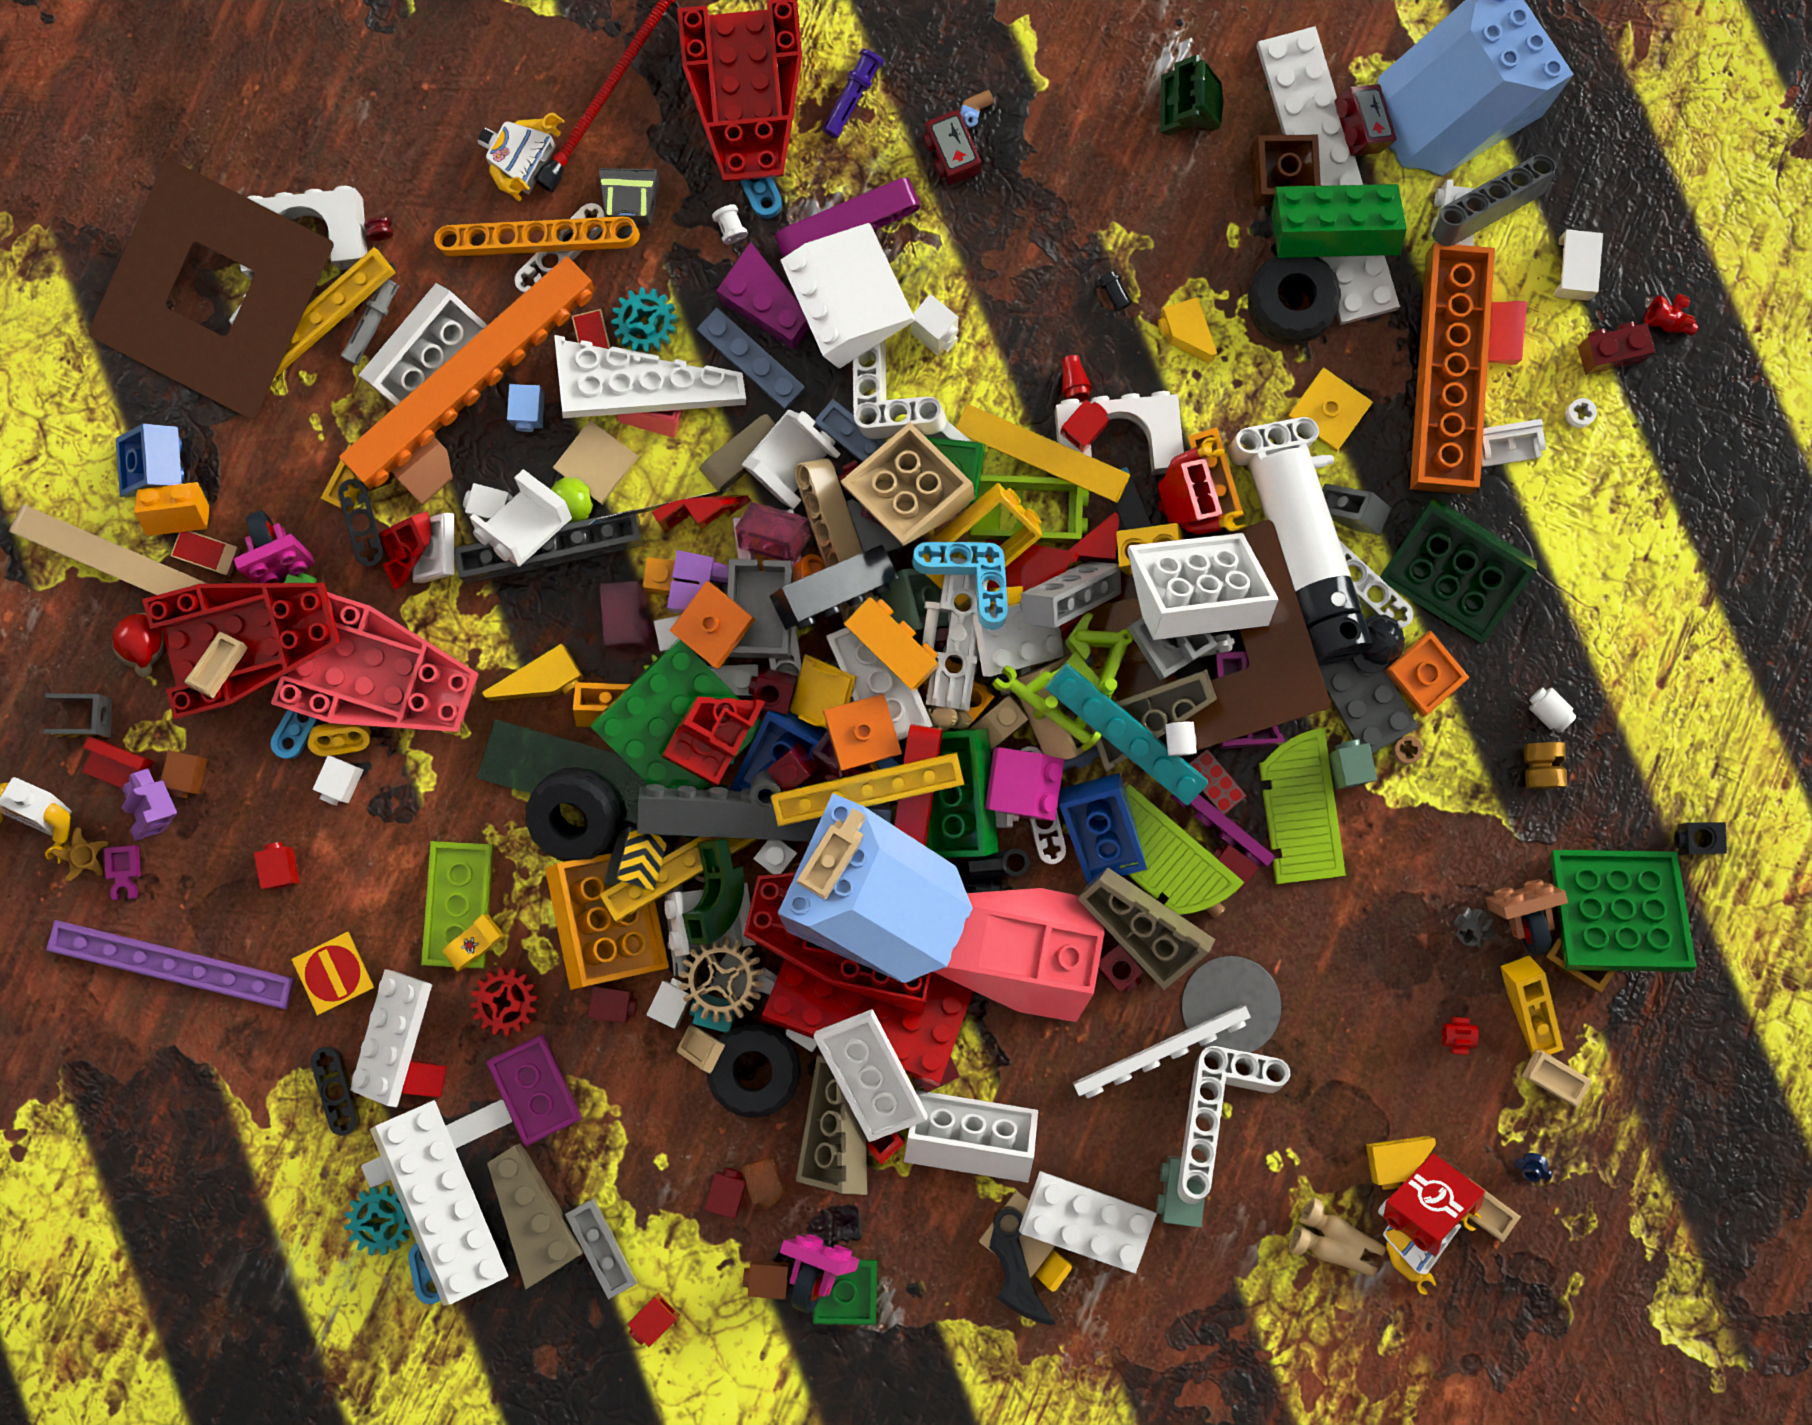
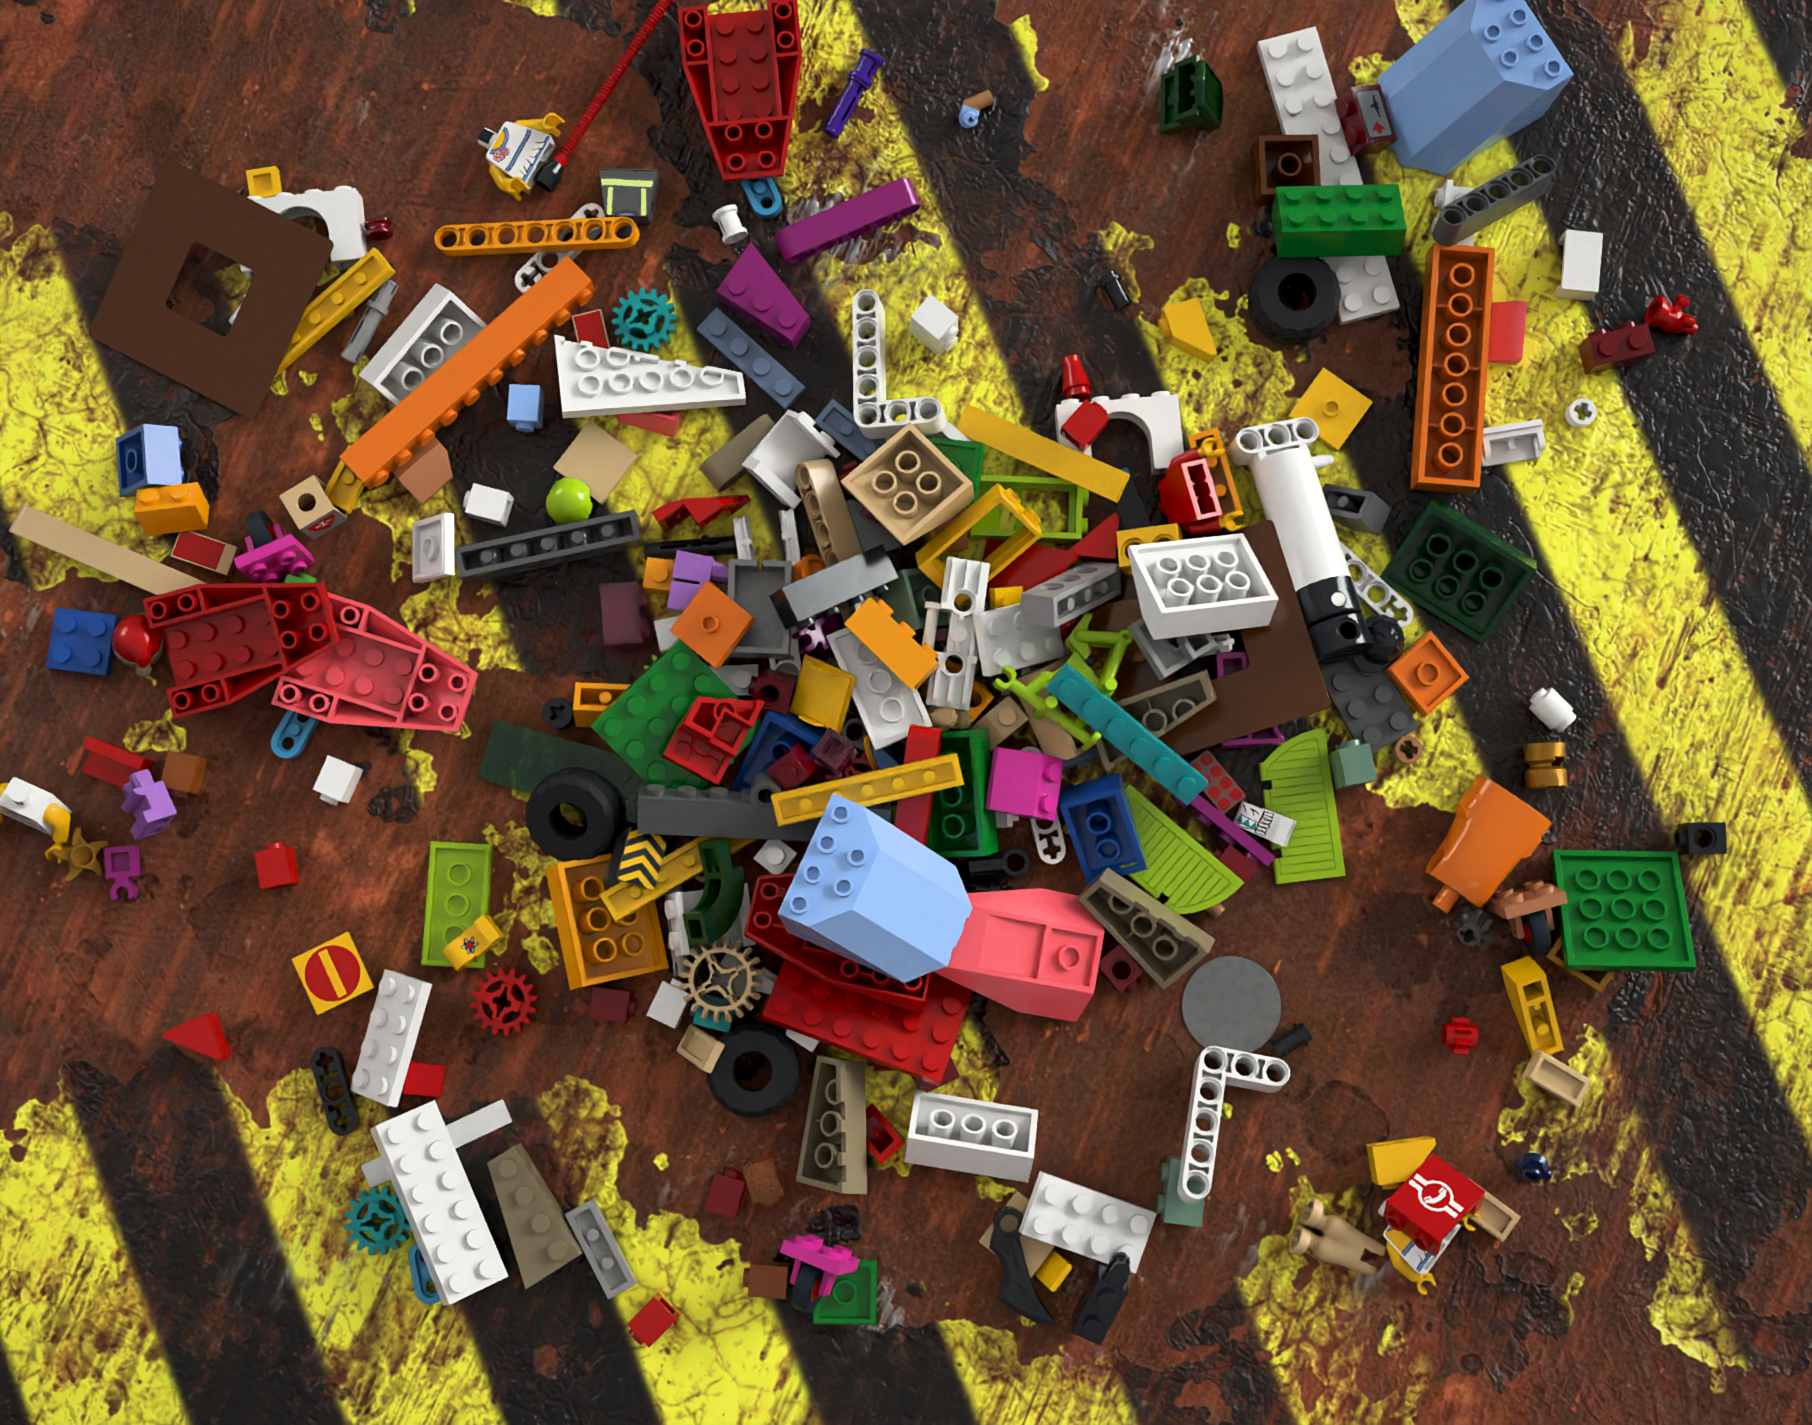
(82, 642): none -> blue plate
(98, 728): dark grey piece -> none
(170, 964): medium lavender tile -> none
(202, 1036): none -> red slope
(216, 665): tan tile -> none
(264, 182): none -> yellow plate
(321, 517): none -> tan piece
(340, 739): yellow plate -> none
(373, 543): black beam -> none
(404, 546): red slope -> none
(524, 521): white panel -> none
(534, 1090): magenta tile -> none
(544, 676): yellow slope -> none
(563, 717): none -> black wheel
(647, 509): black sticker -> none
(703, 546): none -> black pin
(772, 532): clear pink brick -> none
(816, 634): none -> magenta plate
(832, 855): tan hinge -> none
(847, 293): white slope -> none
(862, 732): orange plate -> none
(870, 1075): white plate -> none
(952, 147): brick -> none
(981, 569): medium azure beam -> none
(1102, 1299): none -> black hinge
(1173, 1046): white plate -> none
(1181, 738): white piece -> none
(1265, 823): none -> white leg
(1291, 1040): none -> black pin
(1484, 844): none -> orange torso

